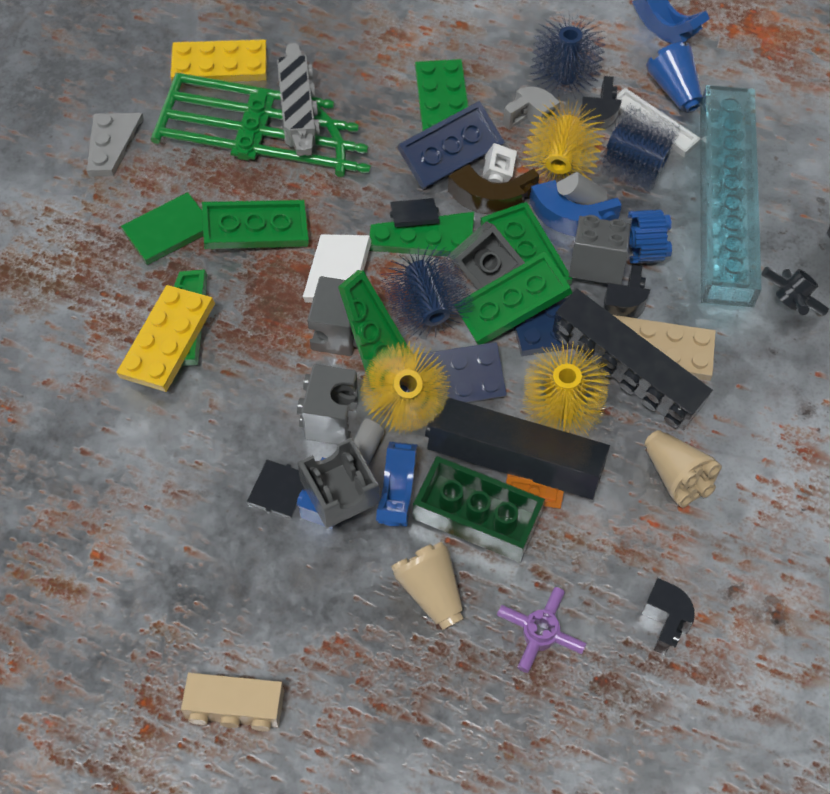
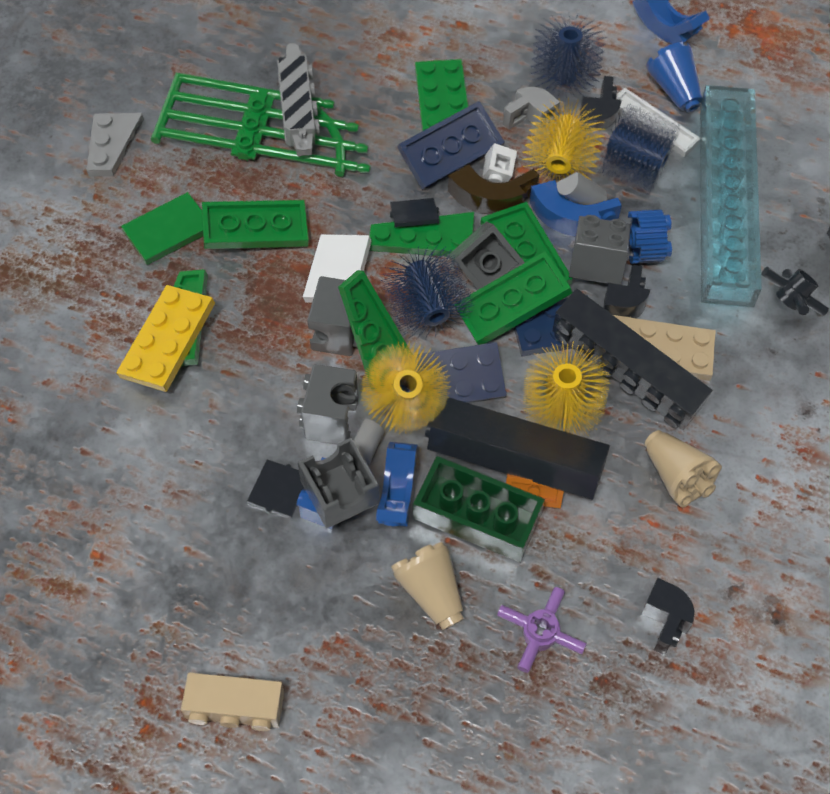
(221, 59): yellow plate -> none

